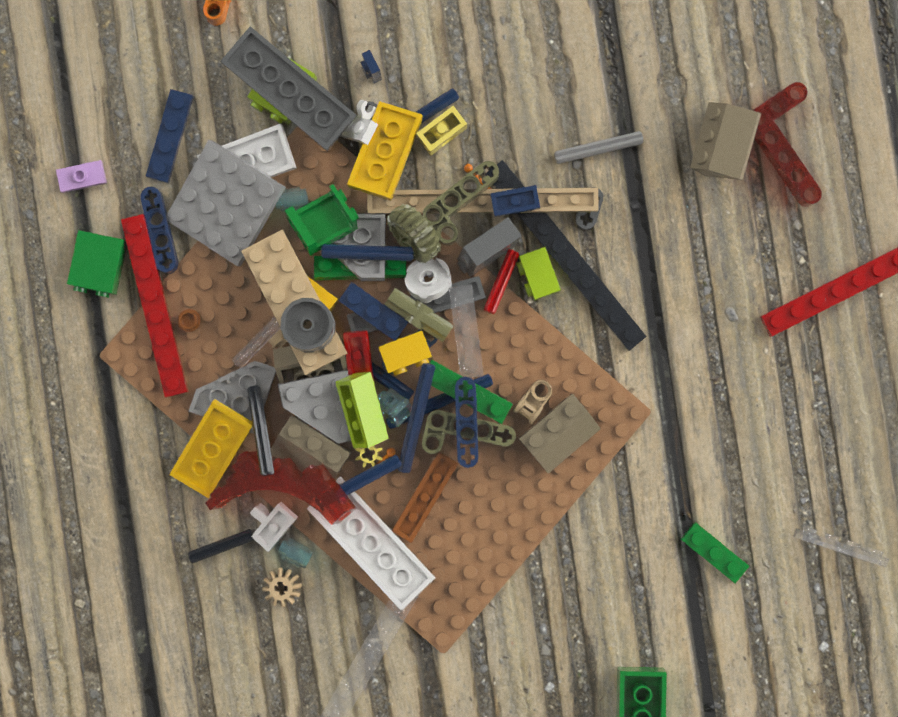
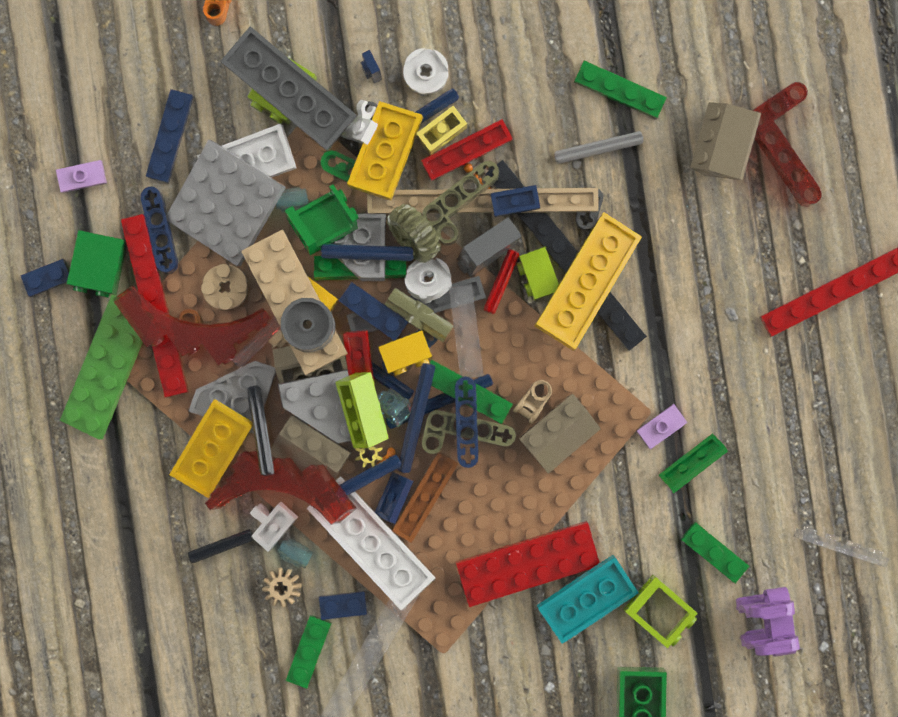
(45, 278): none -> dark blue plate
(103, 374): none -> bright green plate
(217, 338): none -> clear red arch
(225, 300): none -> tan plate
(308, 651): none -> green plate
(341, 170): none -> green plate
(342, 605): none -> dark blue plate
(393, 497): none -> dark blue plate
(438, 75): none -> white plate
(467, 150): none -> red plate
(527, 563): none -> red plate
(587, 599): none -> teal plate
(588, 281): none -> yellow plate
(620, 89): none -> green plate
(641, 598): none -> lime window
(661, 426): none -> lavender plate
(693, 463): none -> green plate
(777, 612): none -> medium lavender piece

